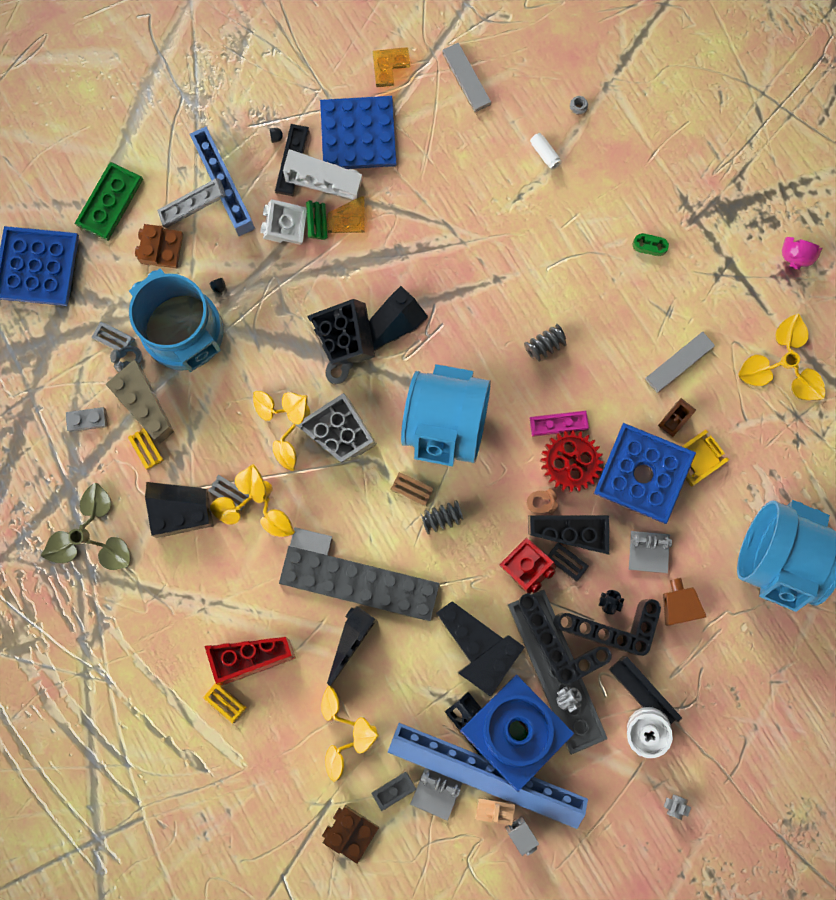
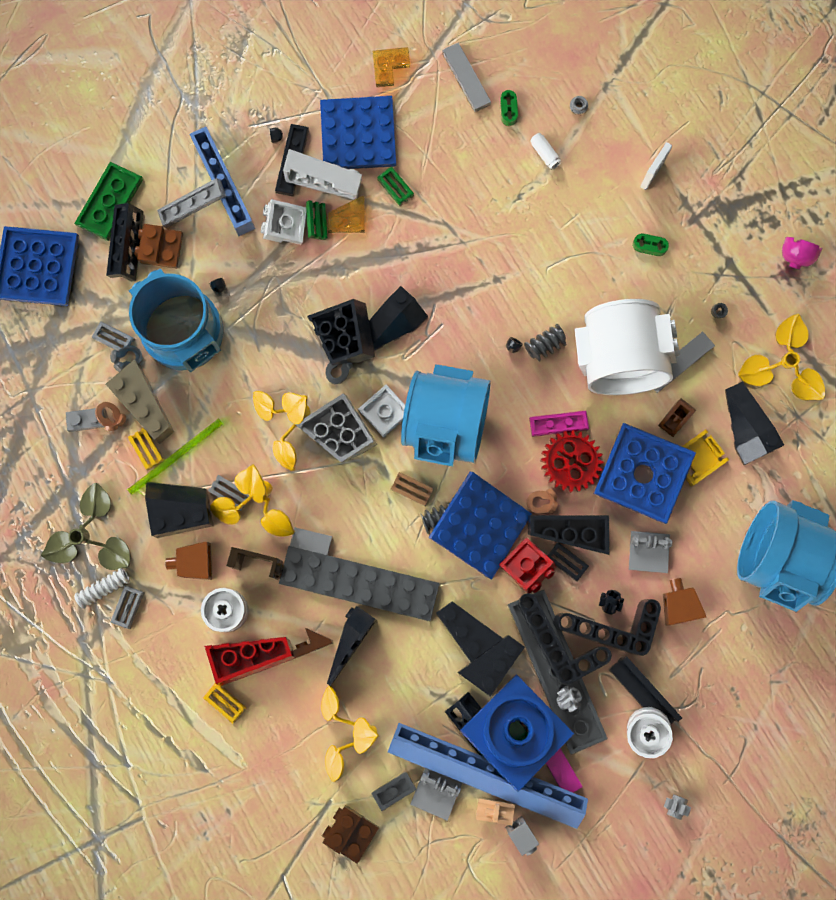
(101, 588): none -> white piece
(120, 418): none -> nougat piece
(122, 240): none -> black fence
(134, 609): none -> light grey tile
(175, 456): none -> clear neon green piece
(192, 561): none -> dark orange torso
(213, 607): none -> white wheel
(237, 556): none -> dark brown panel
(317, 642): none -> reddish brown slope
(383, 411): none -> white tile
(404, 198): none -> green tile
(480, 525): none -> blue plate
(512, 107): none -> green beam
(514, 344): none -> black hinge
(563, 772): none -> dark pink tile
(627, 347): none -> white cylinder
(656, 166): none -> white tile
(722, 313): none -> dark grey hinge
(750, 425): none -> black wedge

